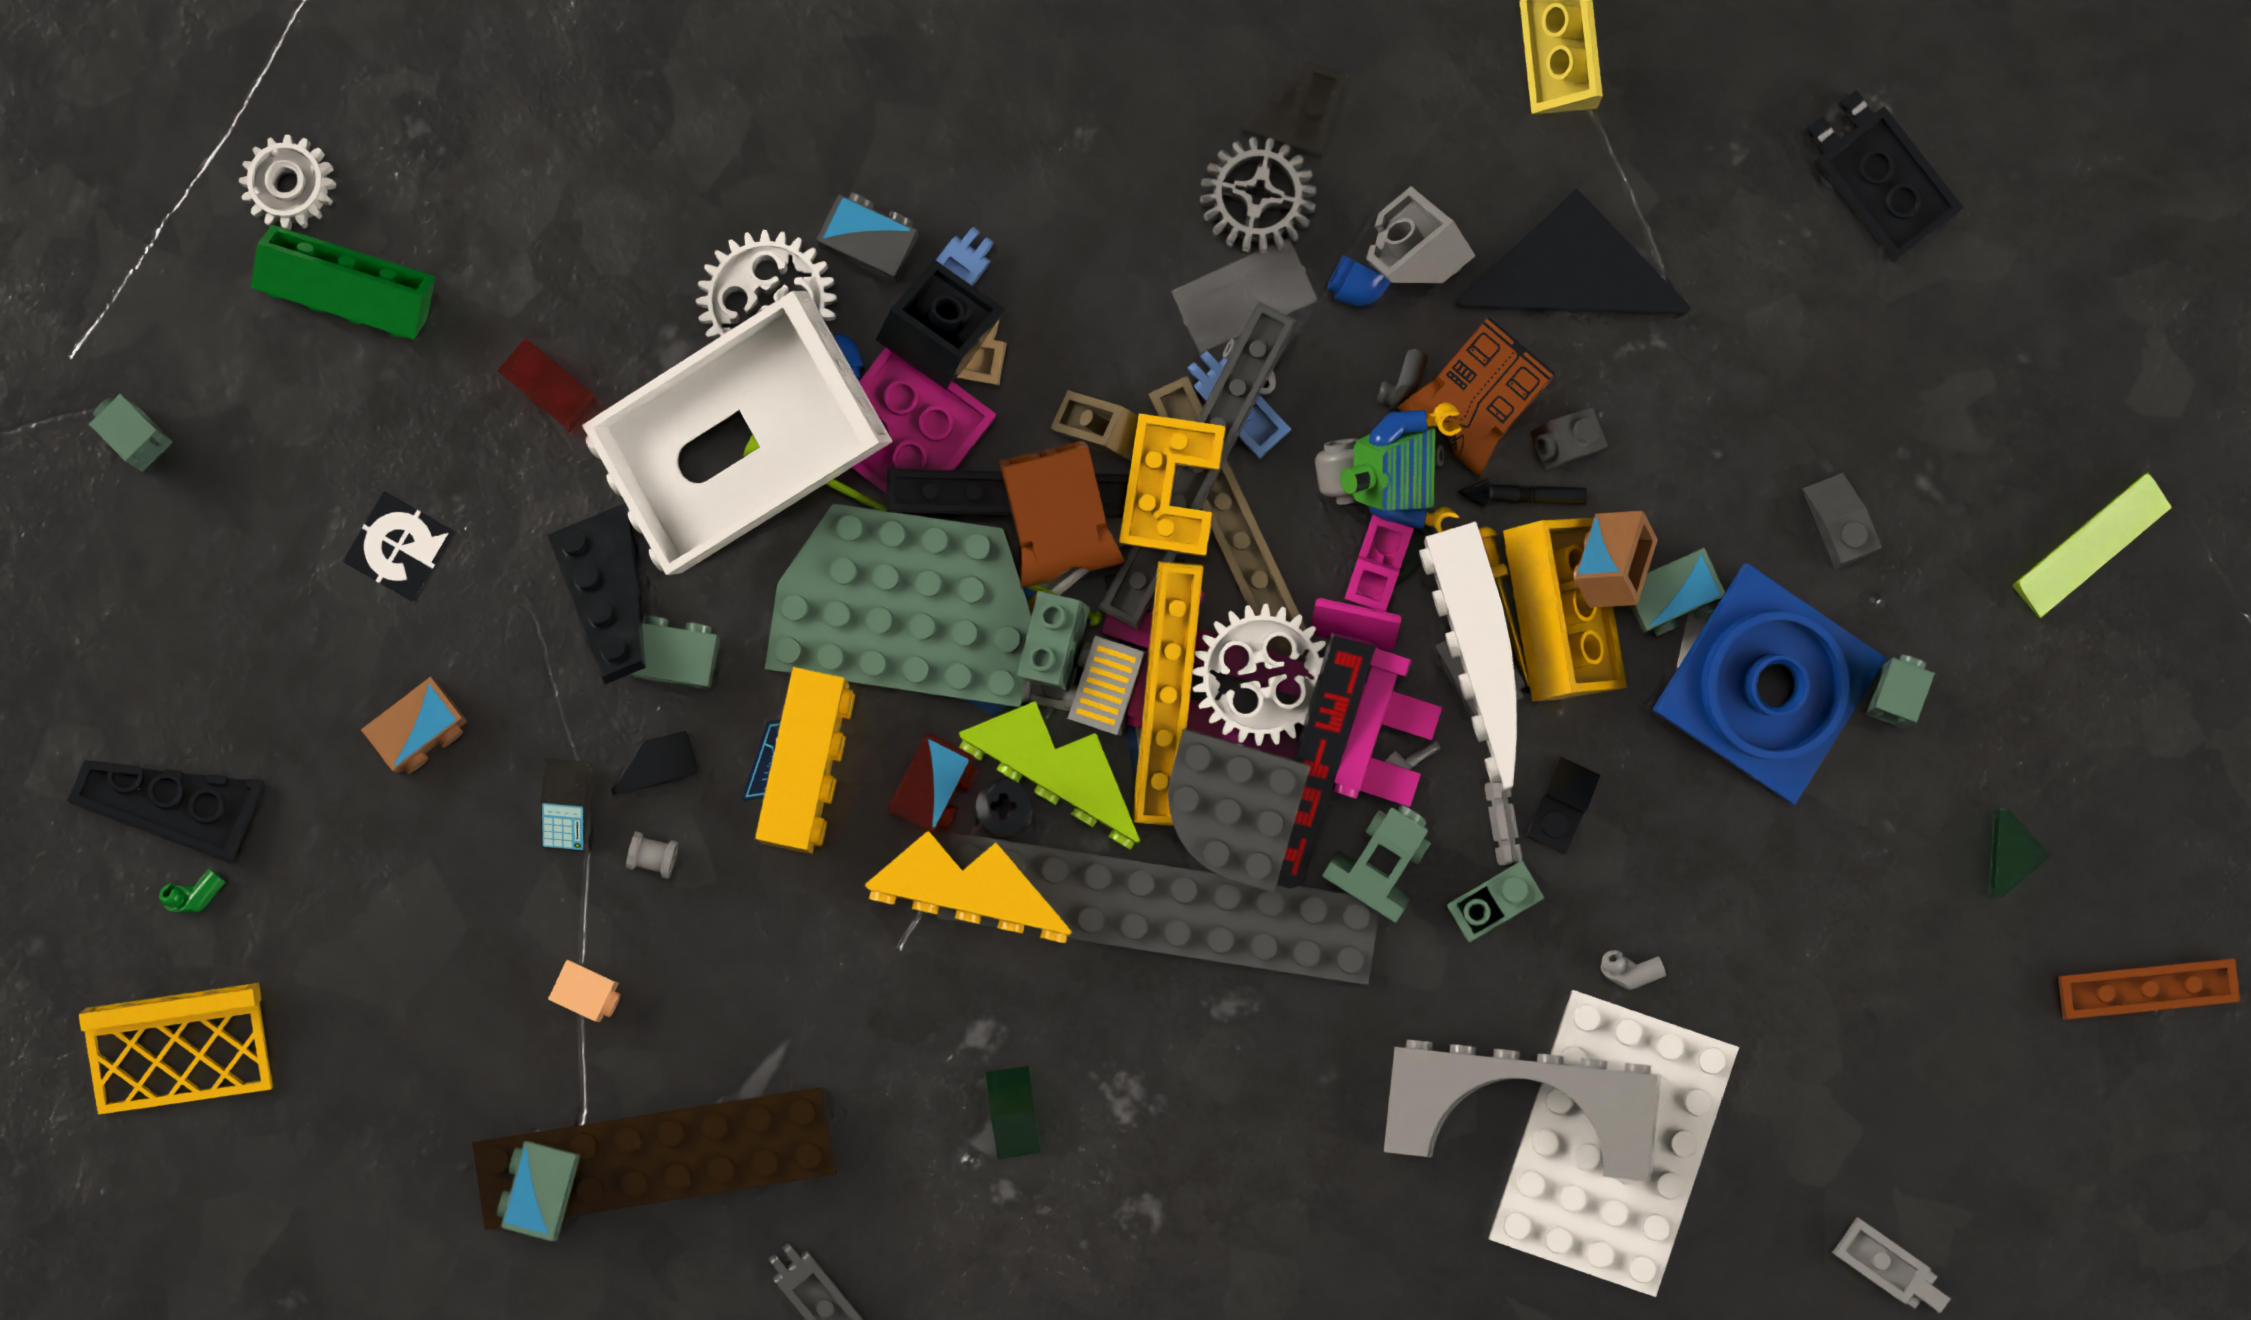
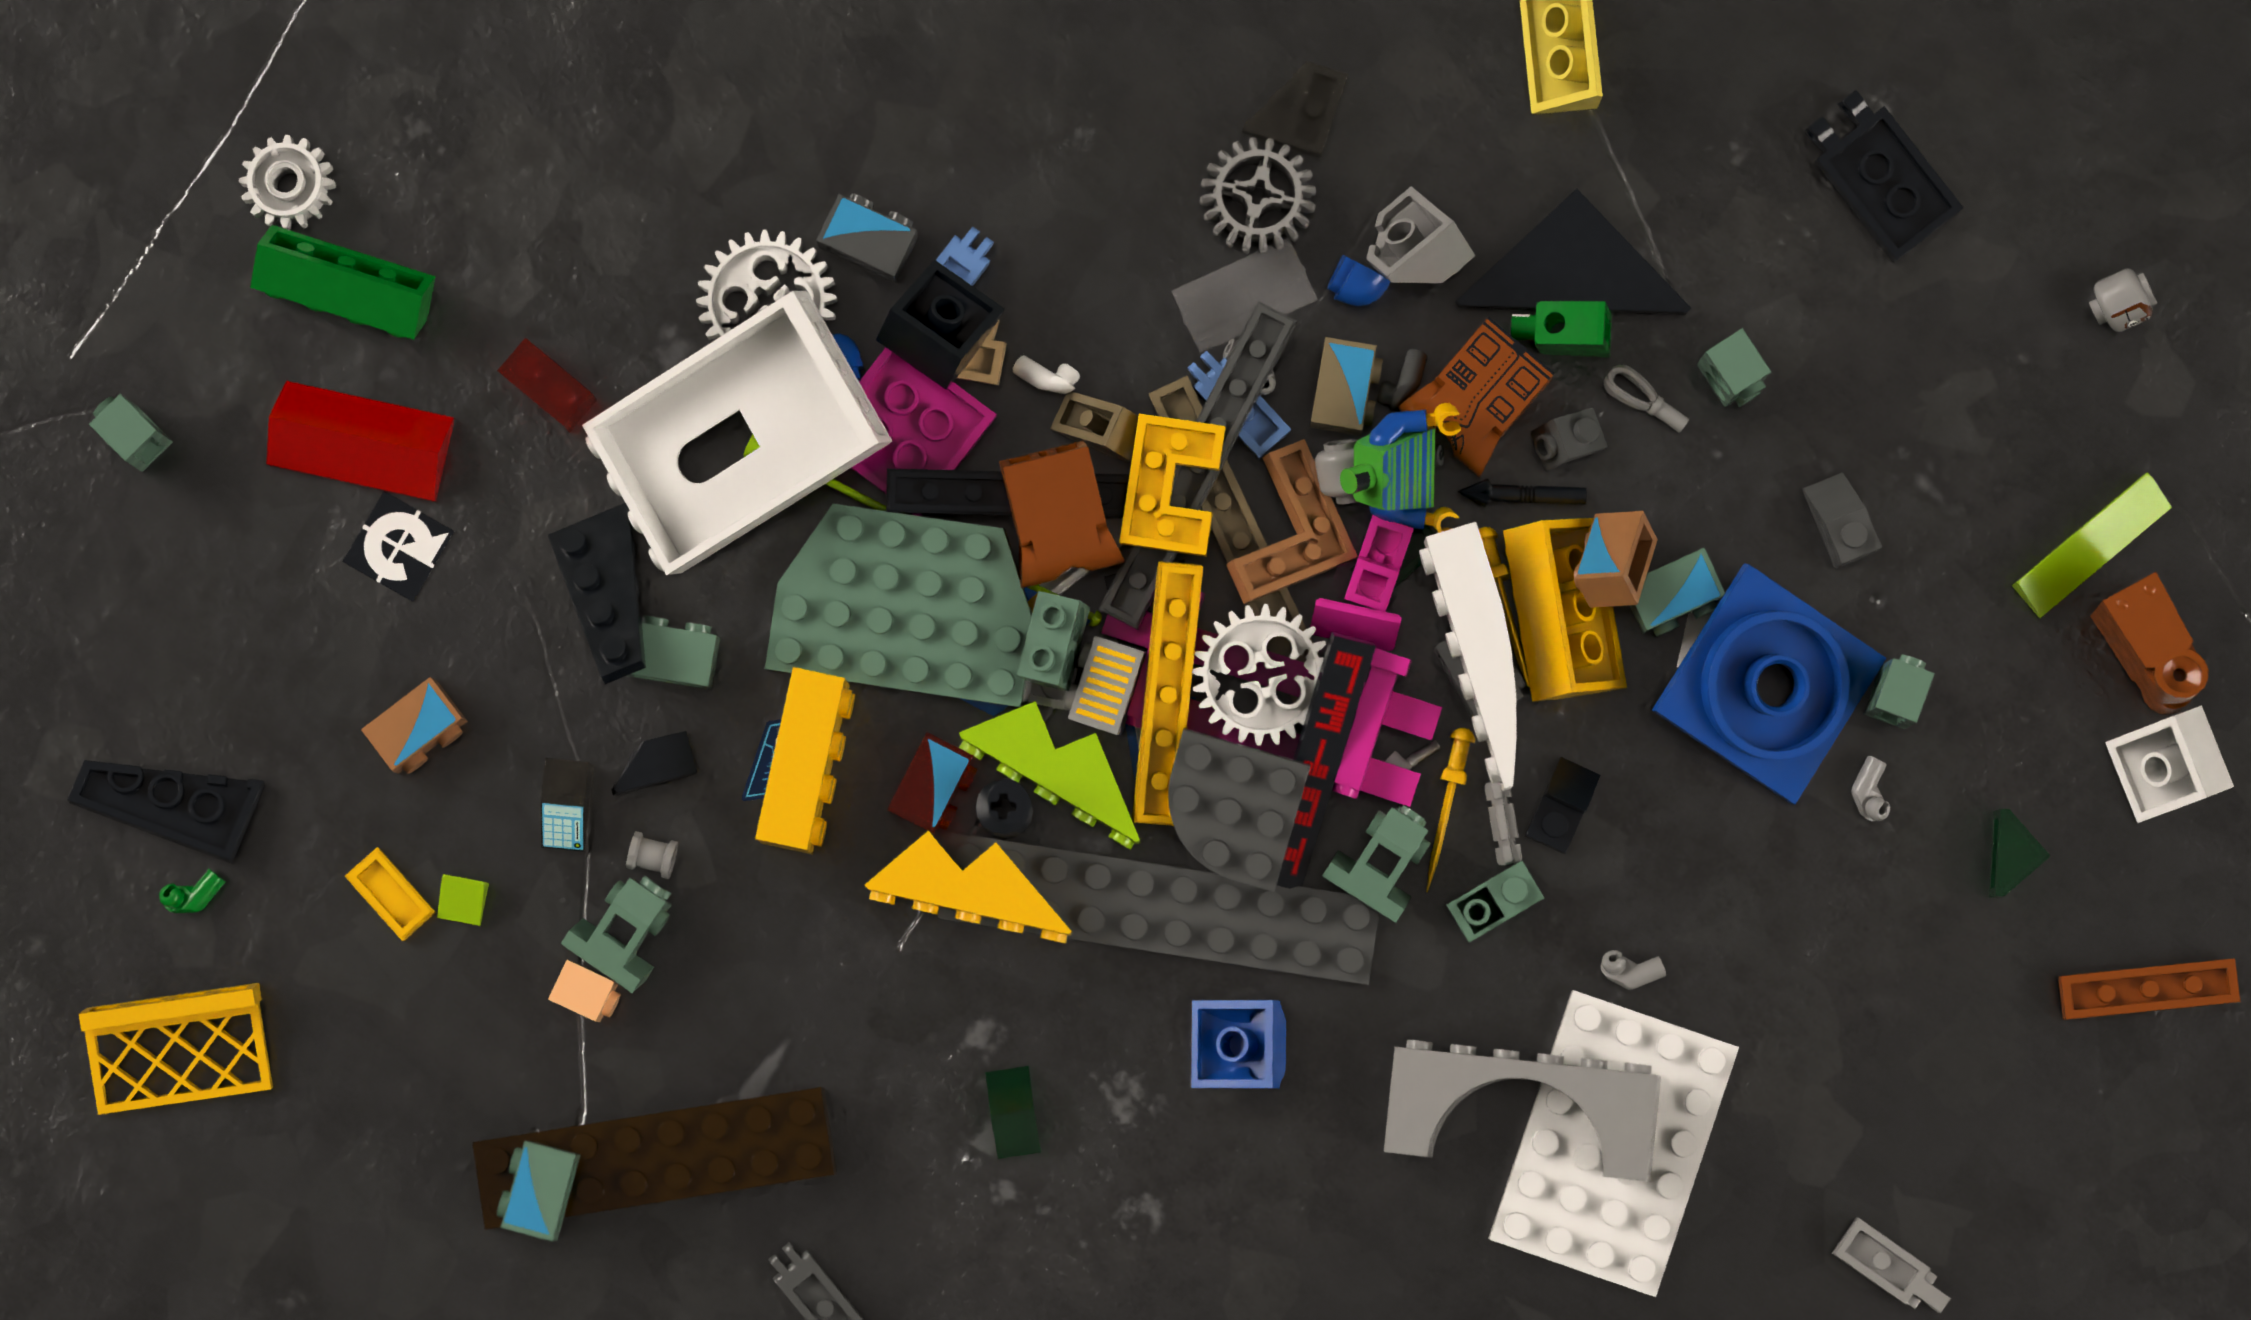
(358, 440): none -> red slope
(390, 894): none -> yellow tile
(462, 899): none -> lime slope
(642, 906): none -> sand green tile
(1044, 379): none -> white arm
(1238, 1044): none -> blue slope
(1320, 536): none -> medium nougat plate
(1344, 386): none -> dark tan brick
(1453, 774): none -> yellow sword
(1585, 329): none -> green torso
(1655, 406): none -> light grey piece
(1734, 369): none -> sand green brick
(1866, 792): none -> light grey arm
(2123, 300): none -> light grey head
(2152, 644): none -> dark orange piece
(2169, 764): none -> white slope

